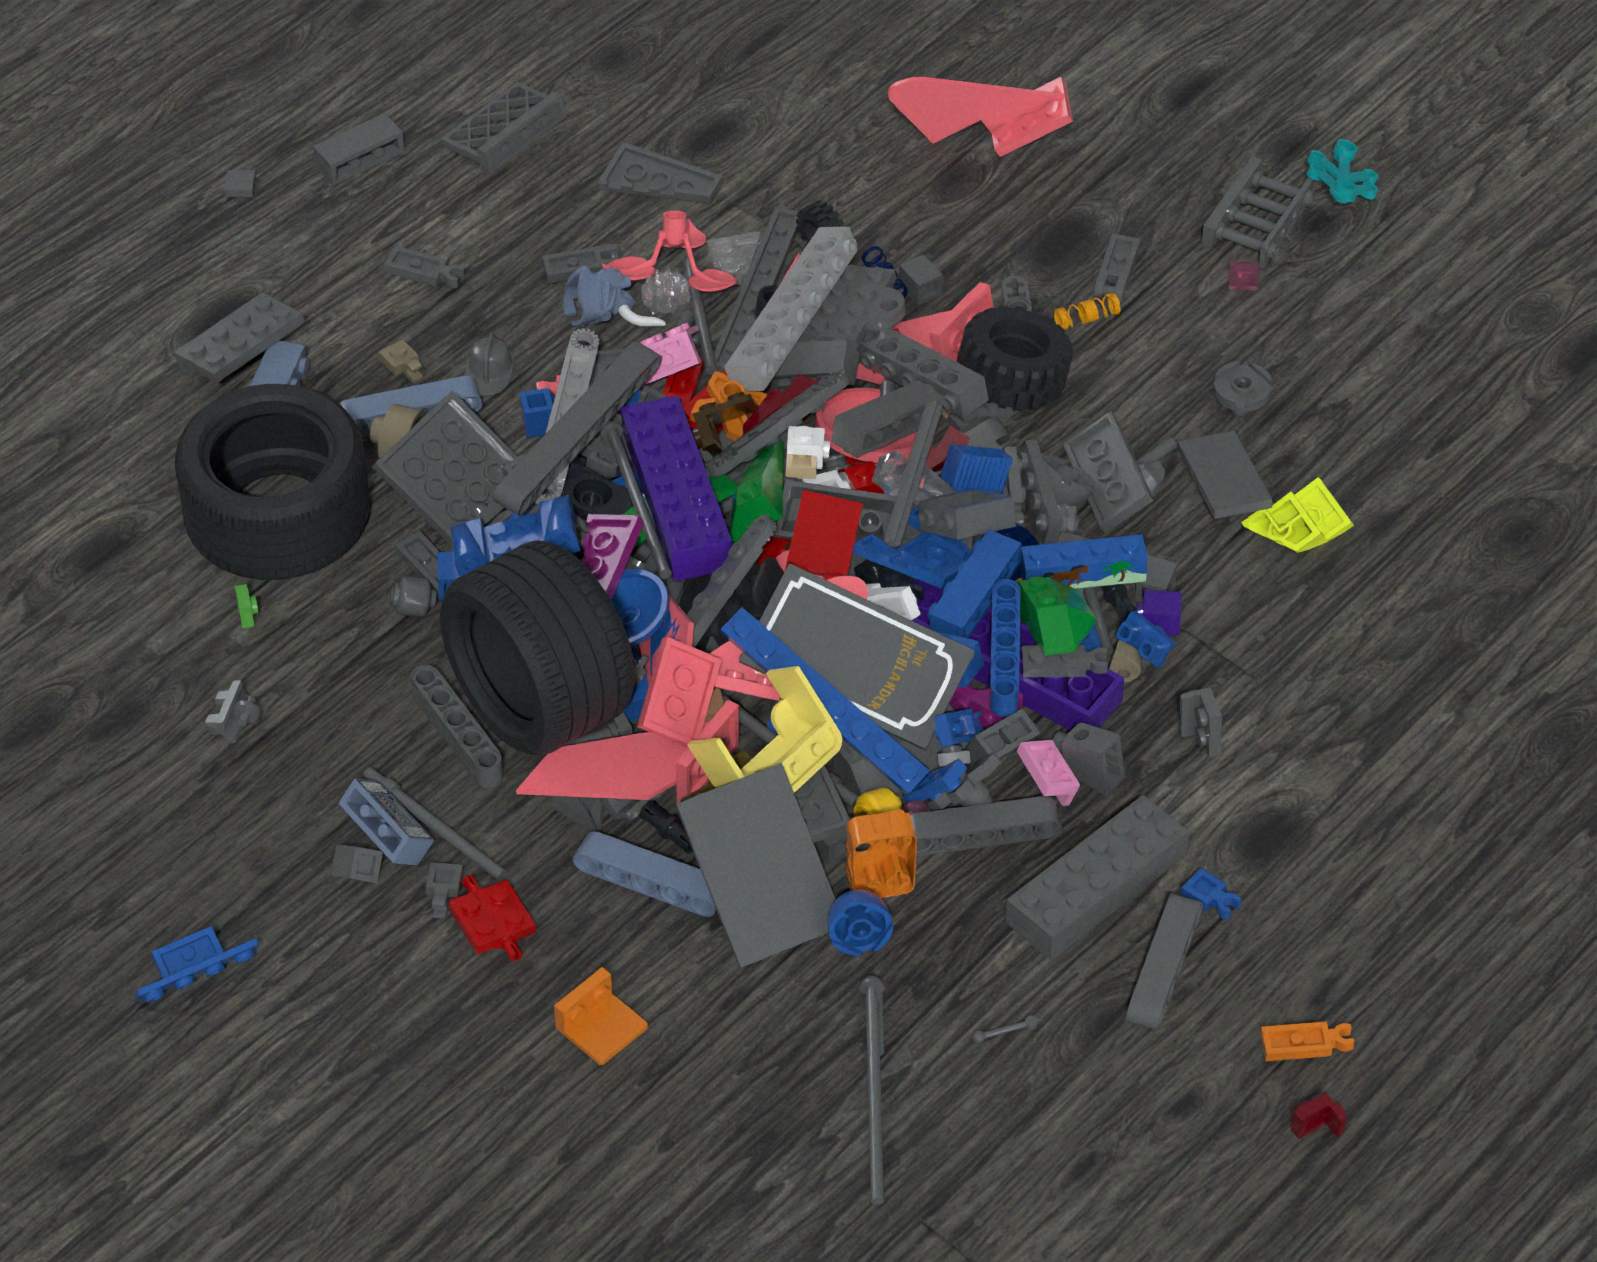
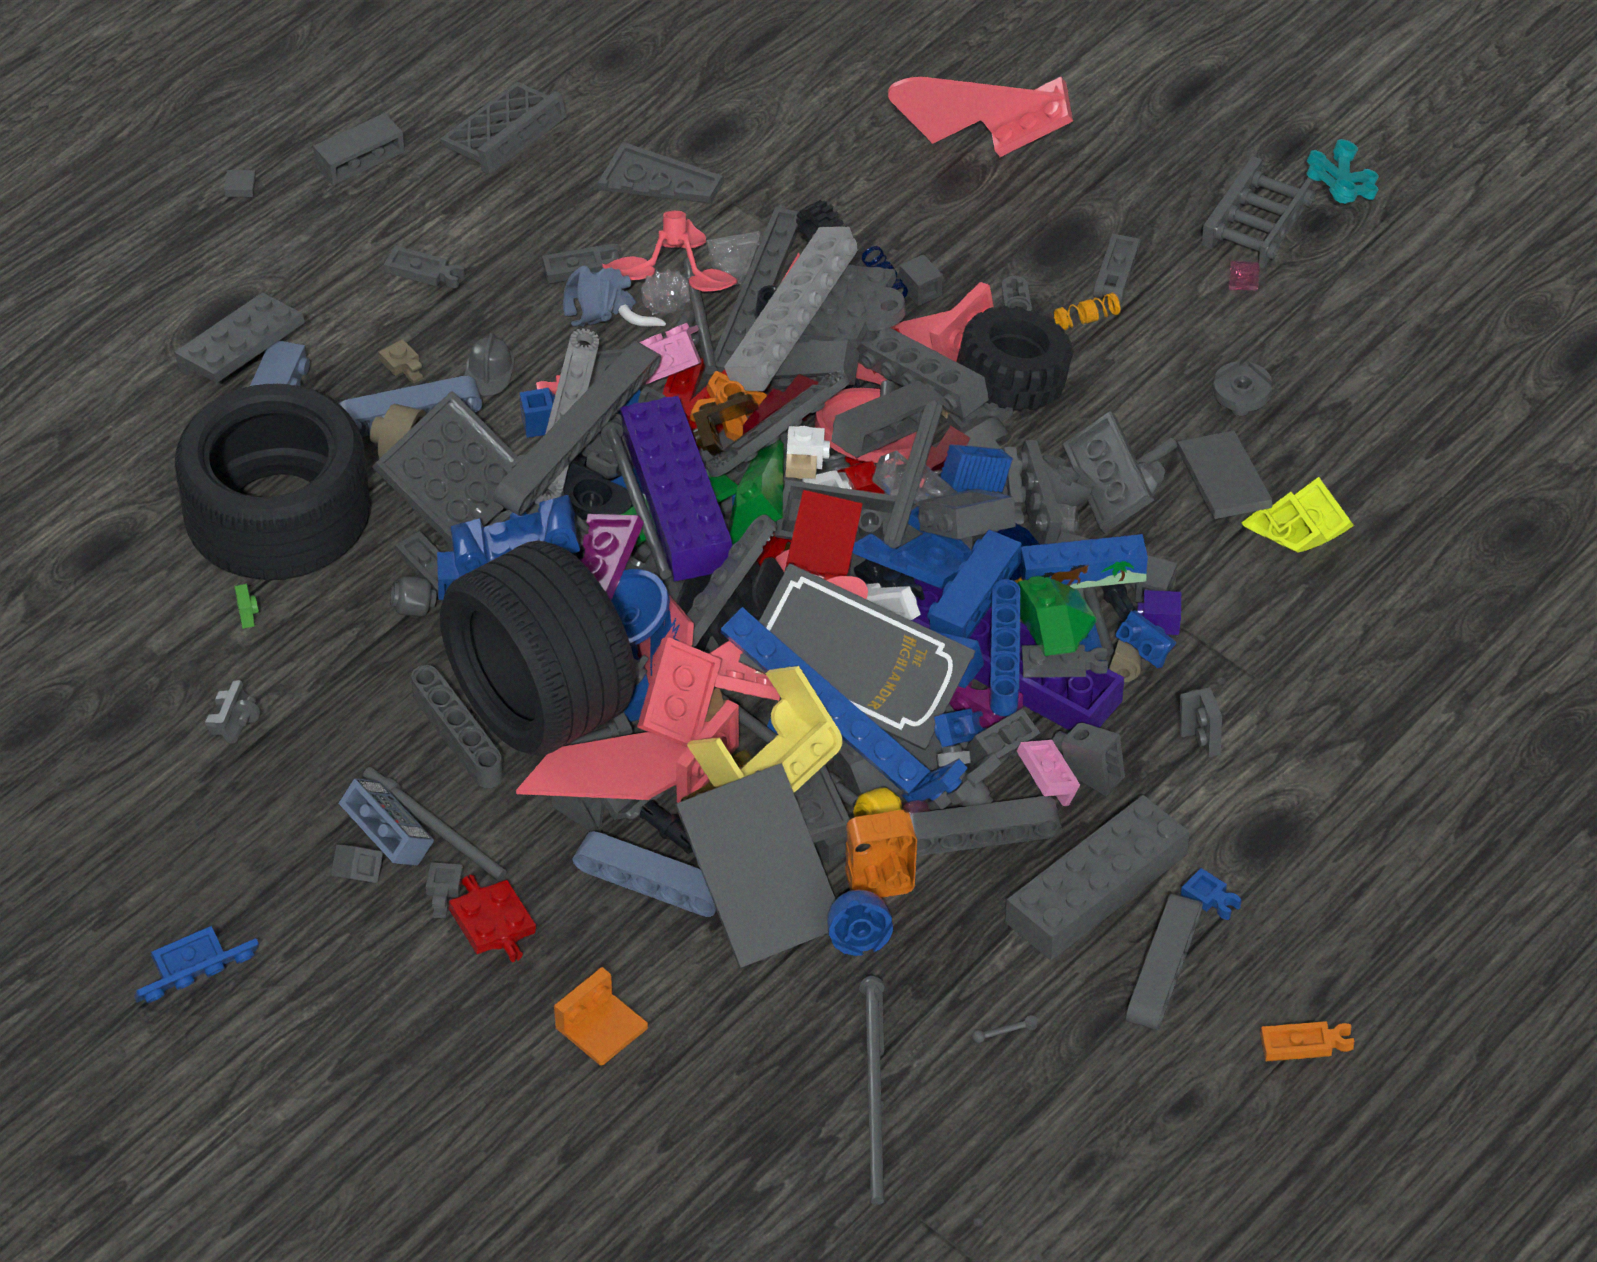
(1316, 1113): dark red bracket -> none

